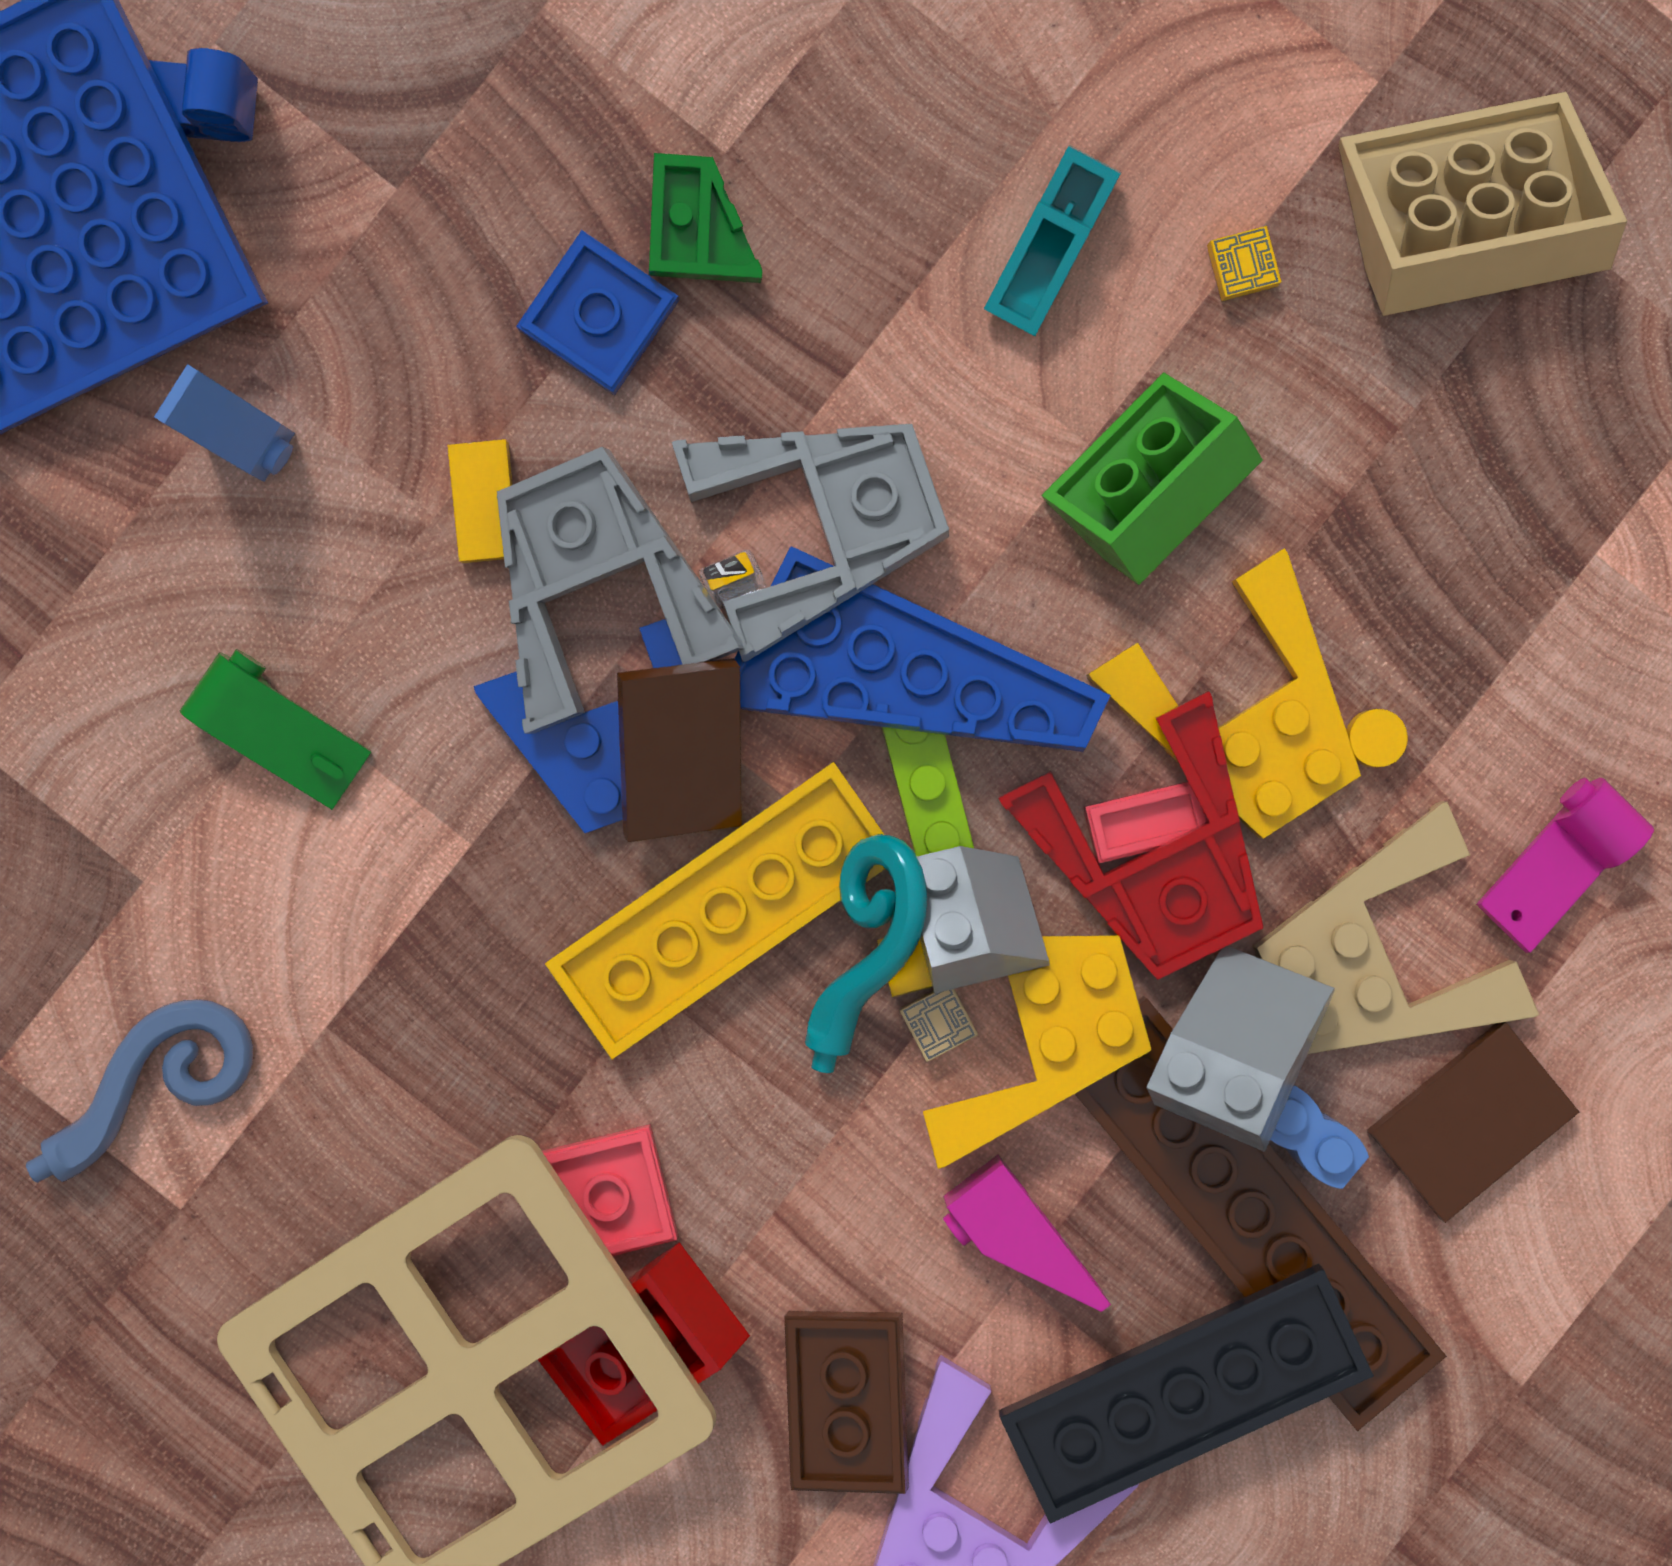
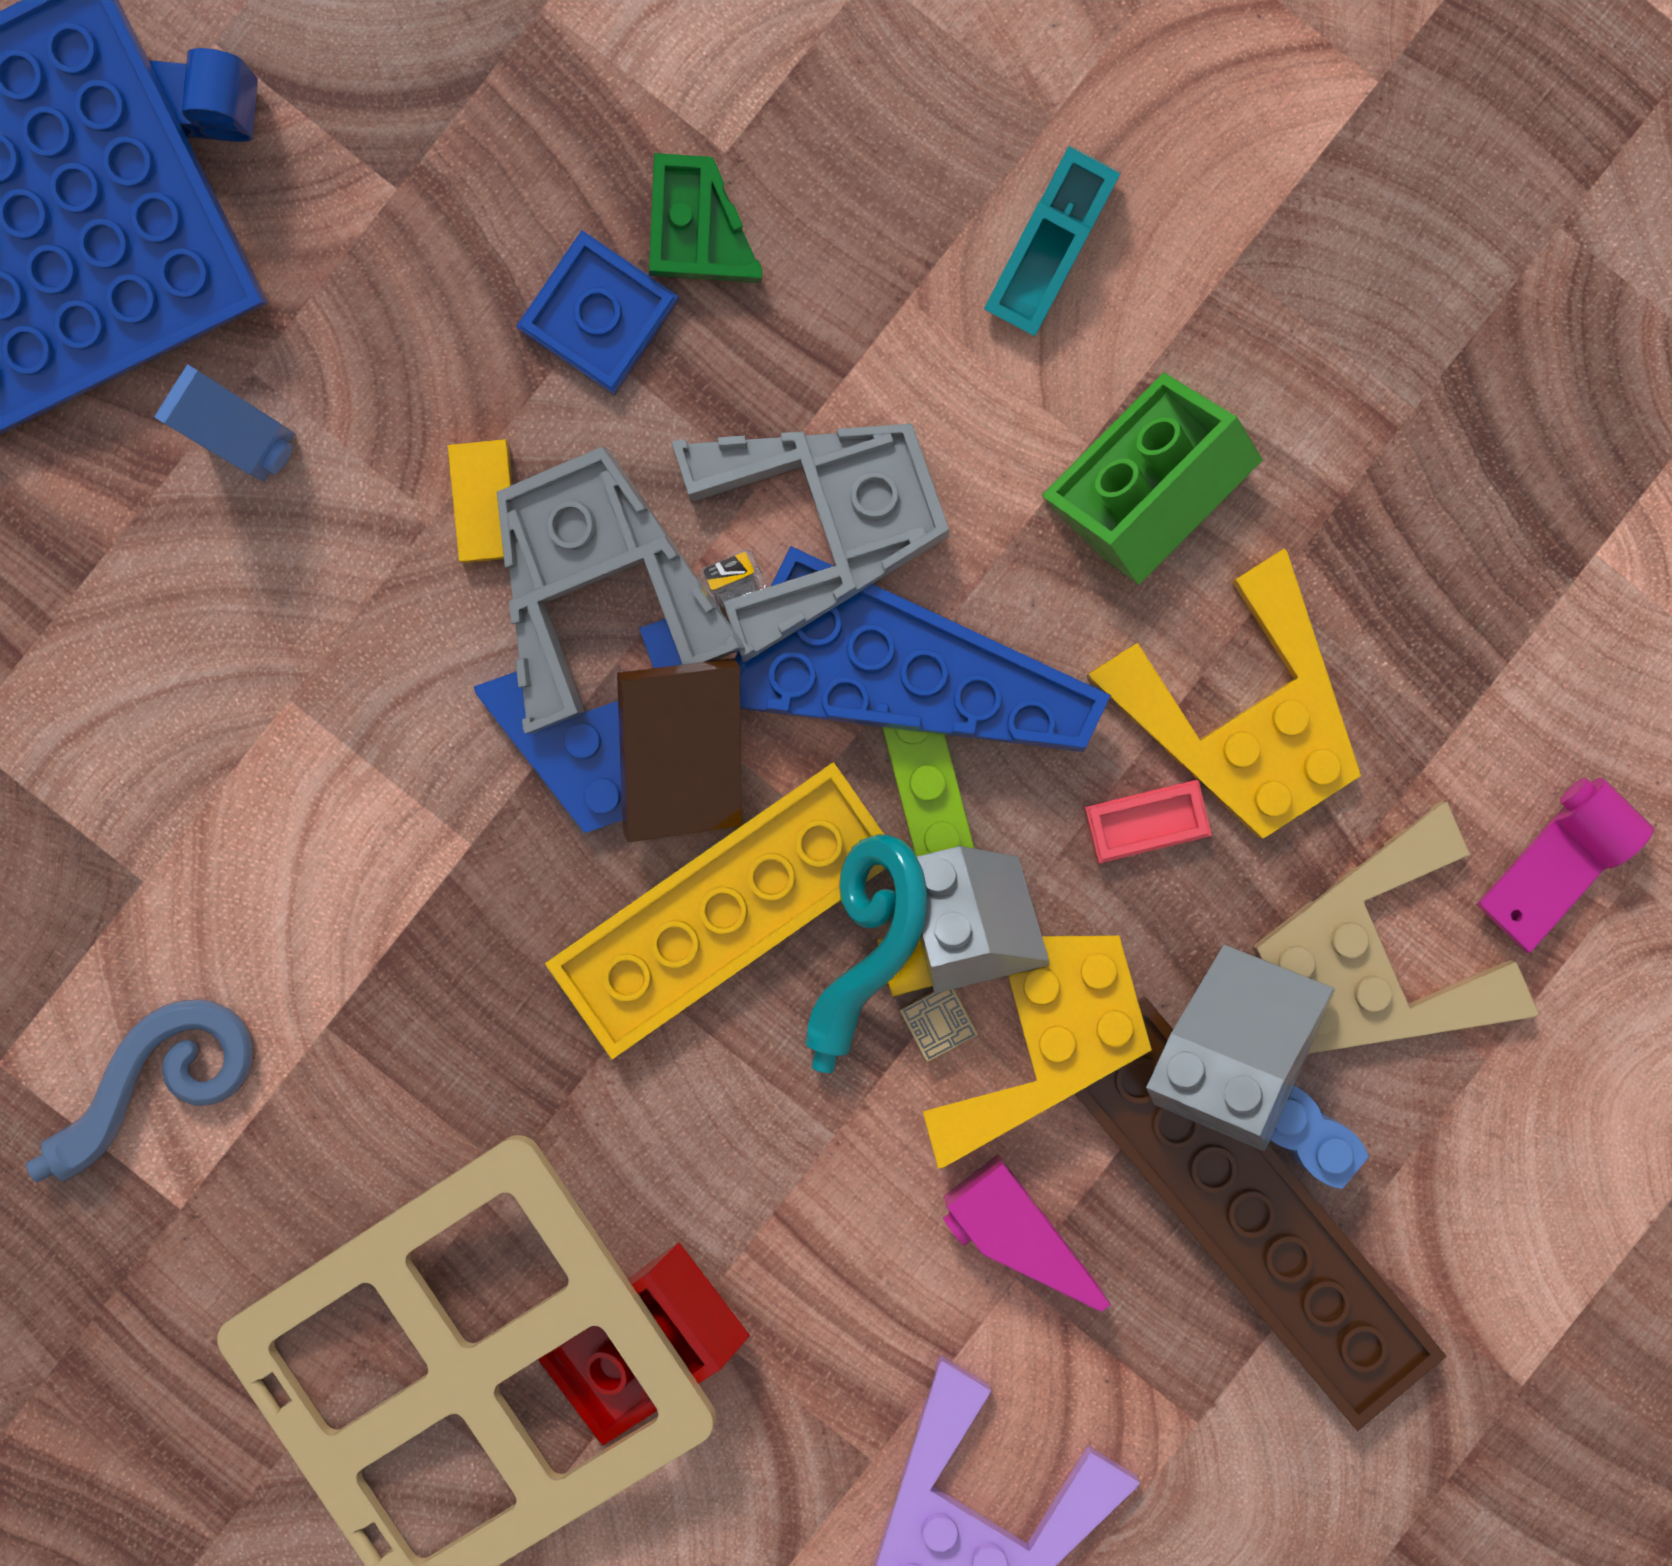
(273, 730): green door -> none
(618, 1188): coral tile -> none
(846, 1401): reddish brown tile -> none
(1181, 895): red wing -> none
(1185, 1393): black plate -> none
(1244, 263): yellow tile -> none
(1377, 737): yellow tile -> none
(1473, 1121): reddish brown tile -> none
(1480, 203): tan slope -> none

